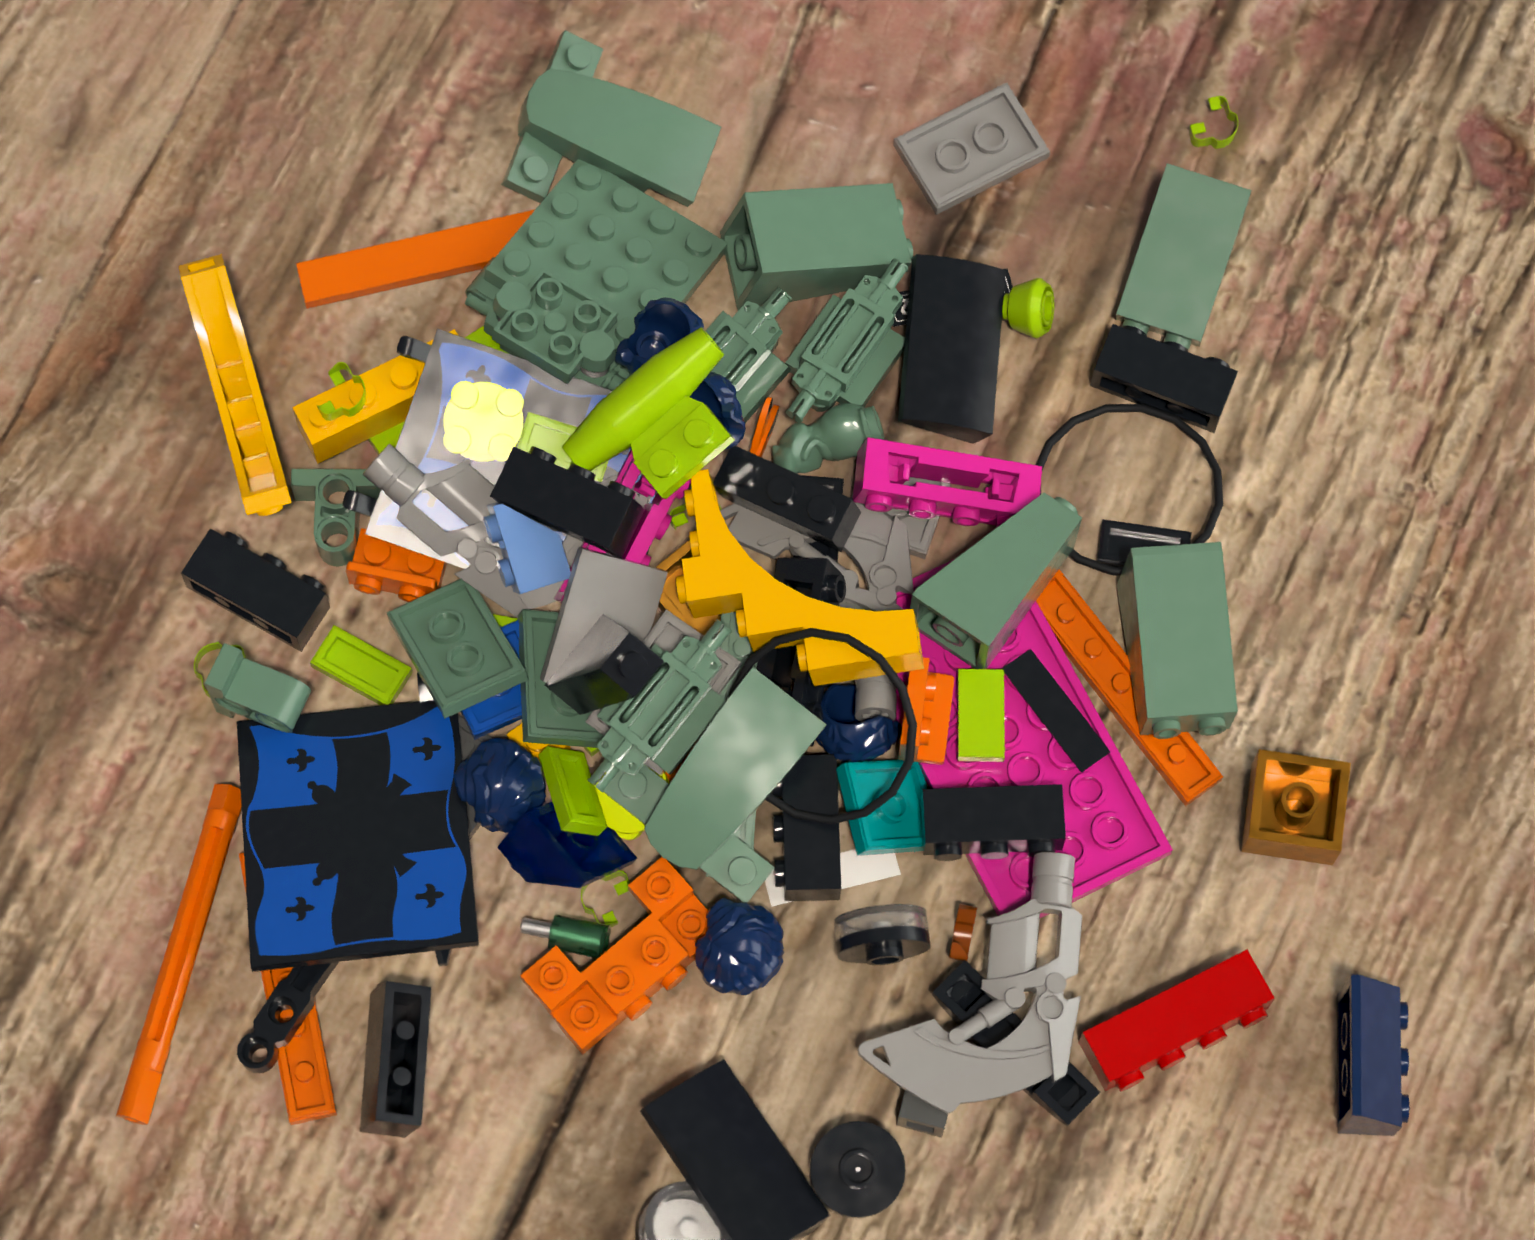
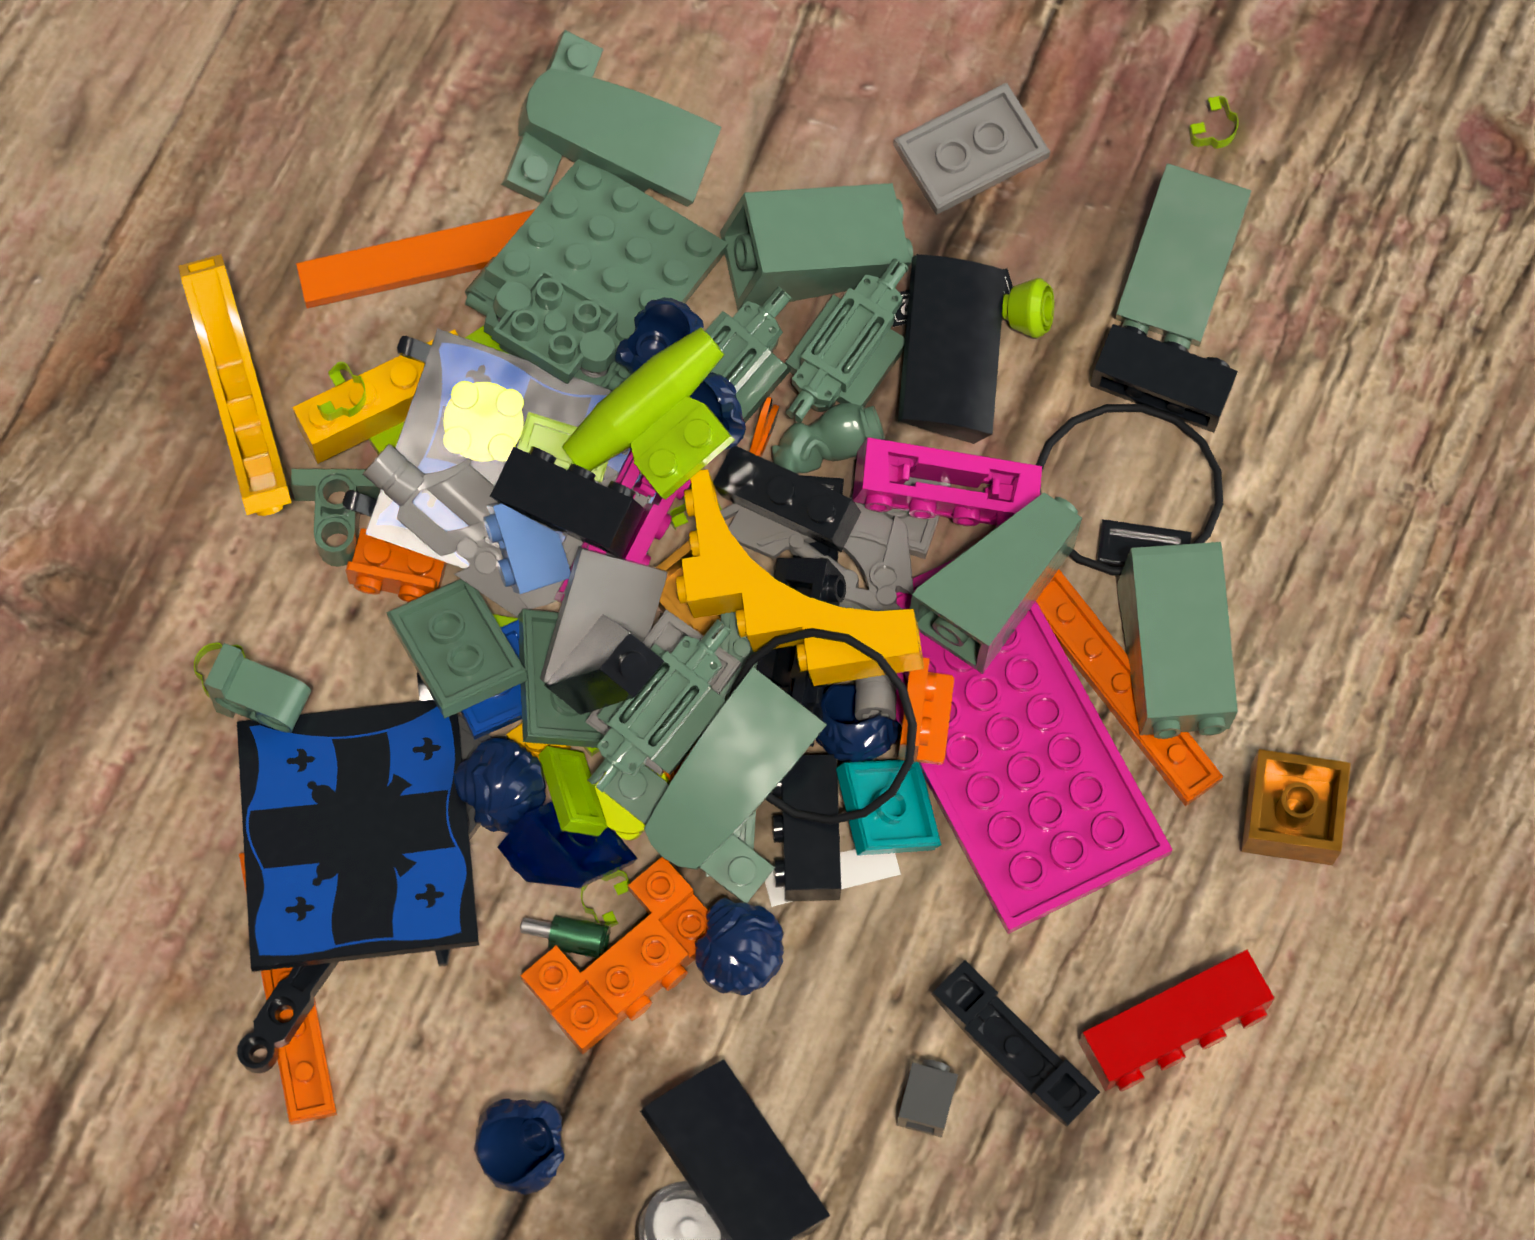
(180, 955): orange piece -> none
(256, 588): black brick -> none
(361, 667): lime tile -> none
(395, 1059): black brick -> none
(519, 1144): none -> dark blue hair
(857, 1170): black piece -> none
(882, 934): piece -> none
(952, 1072): light grey piece -> none
(962, 932): dark orange piece -> none
(981, 715): lime tile -> none
(992, 821): black brick -> none
(1056, 710): black sticker -> none
(1371, 1058): dark blue slope -> none

